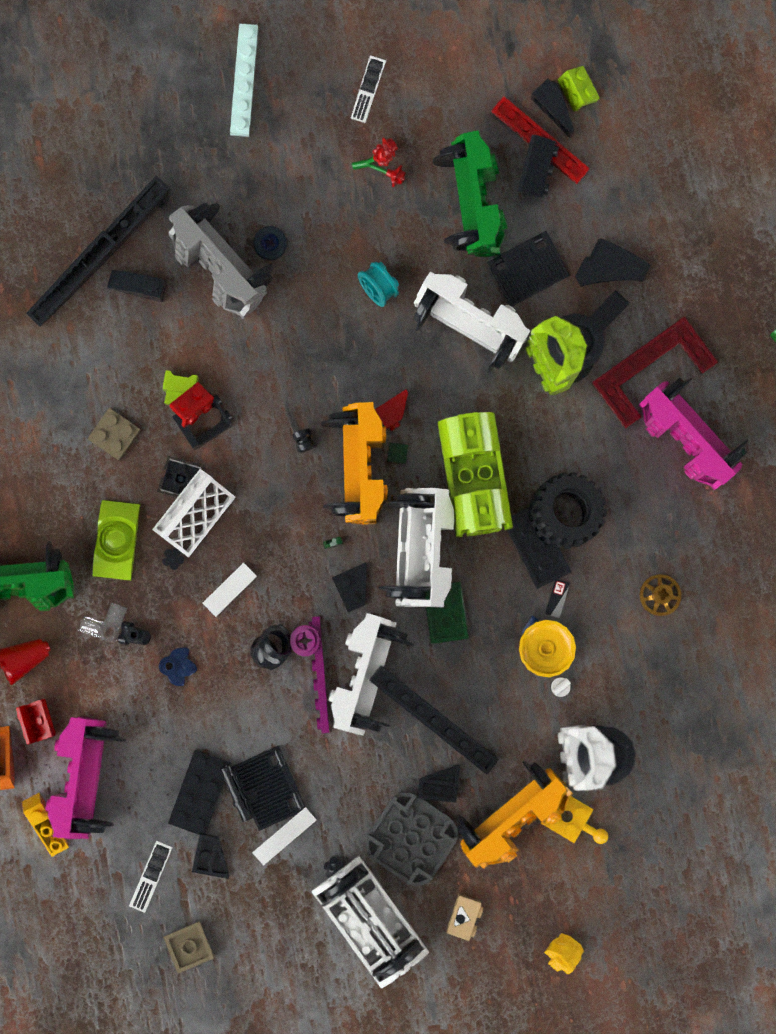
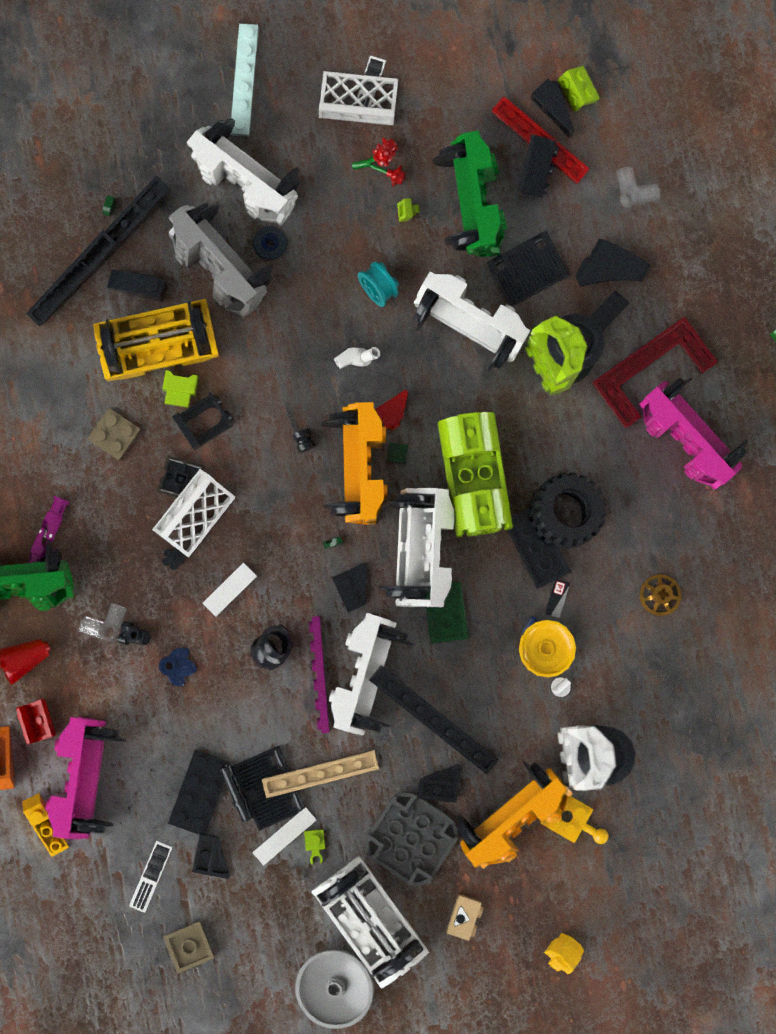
(48, 530): none -> magenta piece
(109, 206): none -> dark green tile
(116, 540): lime slope -> none
(140, 345): none -> yellow piece
(192, 404): red bracket -> none
(264, 193): none -> white piece
(299, 634): magenta gear -> none
(314, 841): none -> lime plate
(320, 774): none -> tan tile
(333, 866): black plant -> none
(334, 988): none -> light grey dish
(354, 112): none -> white fence
(357, 357): none -> white arm
(406, 210): none -> lime tile
(628, 185): none -> clear piece

